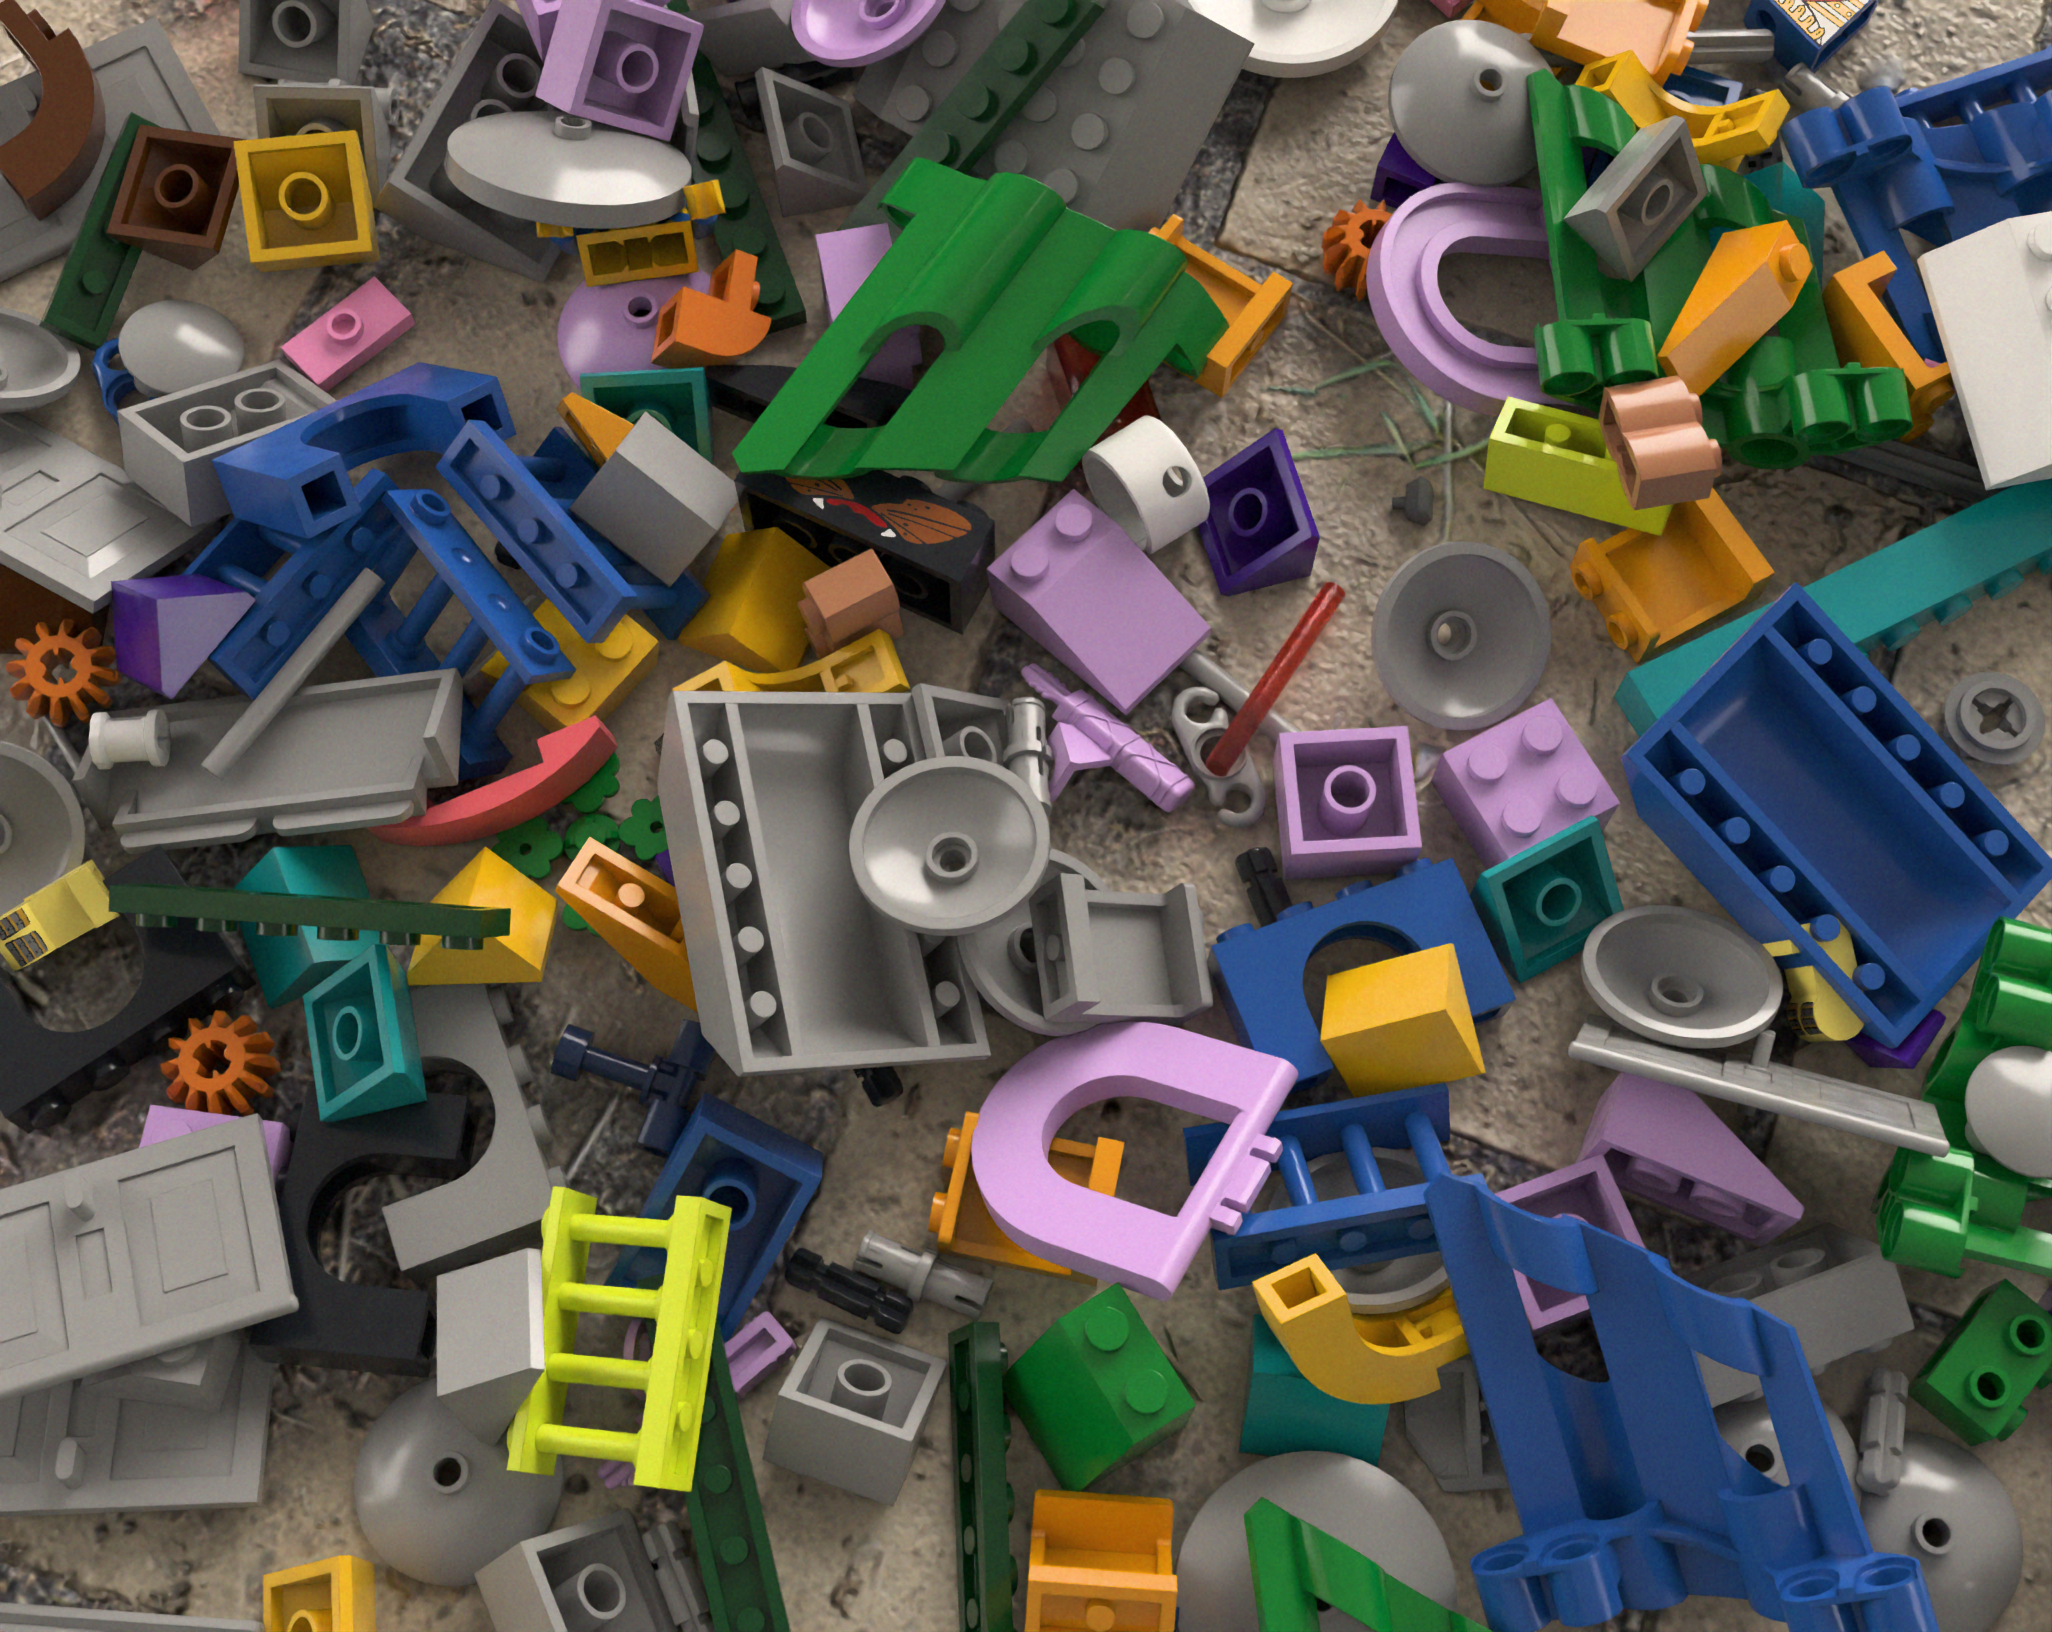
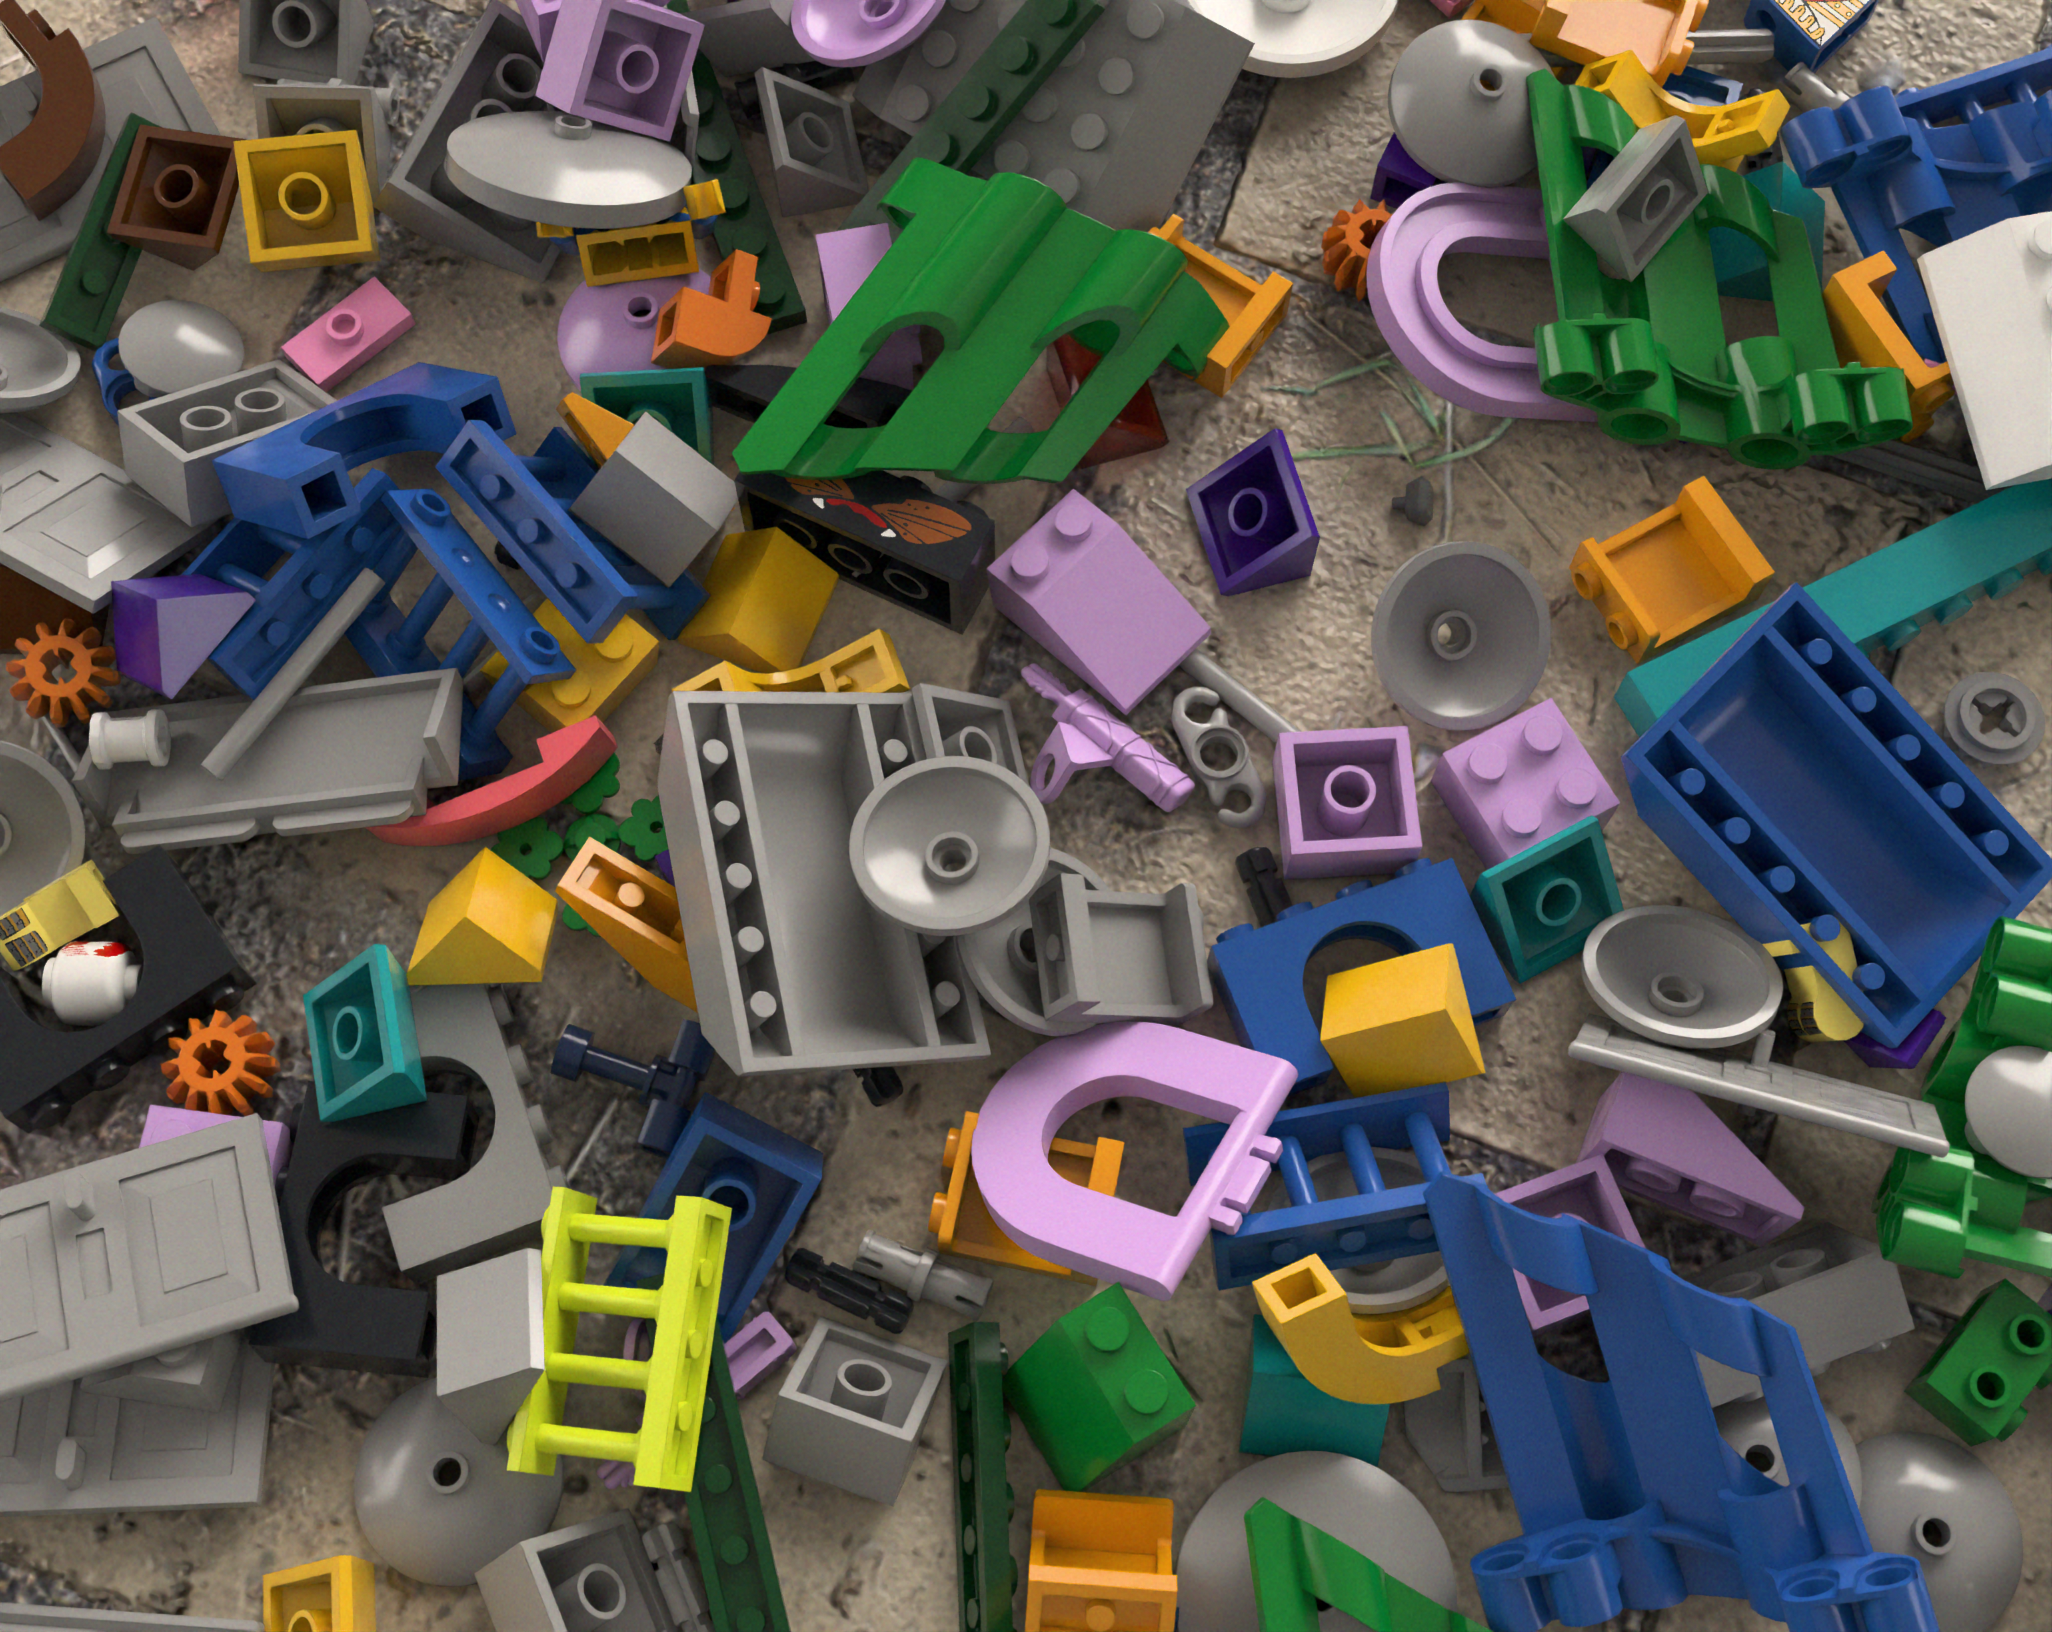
(90, 982): none -> white head
(297, 964): teal slope -> none
(334, 916): dark green plate -> none
(849, 604): nougat brick -> none
(1027, 747): light grey pin -> none
(1155, 502): white piece -> none
(1274, 679): clear red bar -> none
(1561, 464): neon yellow brick -> none
(1659, 442): nougat brick -> none
(1735, 302): light orange slope -> none
(1882, 1431): light grey axle -> none

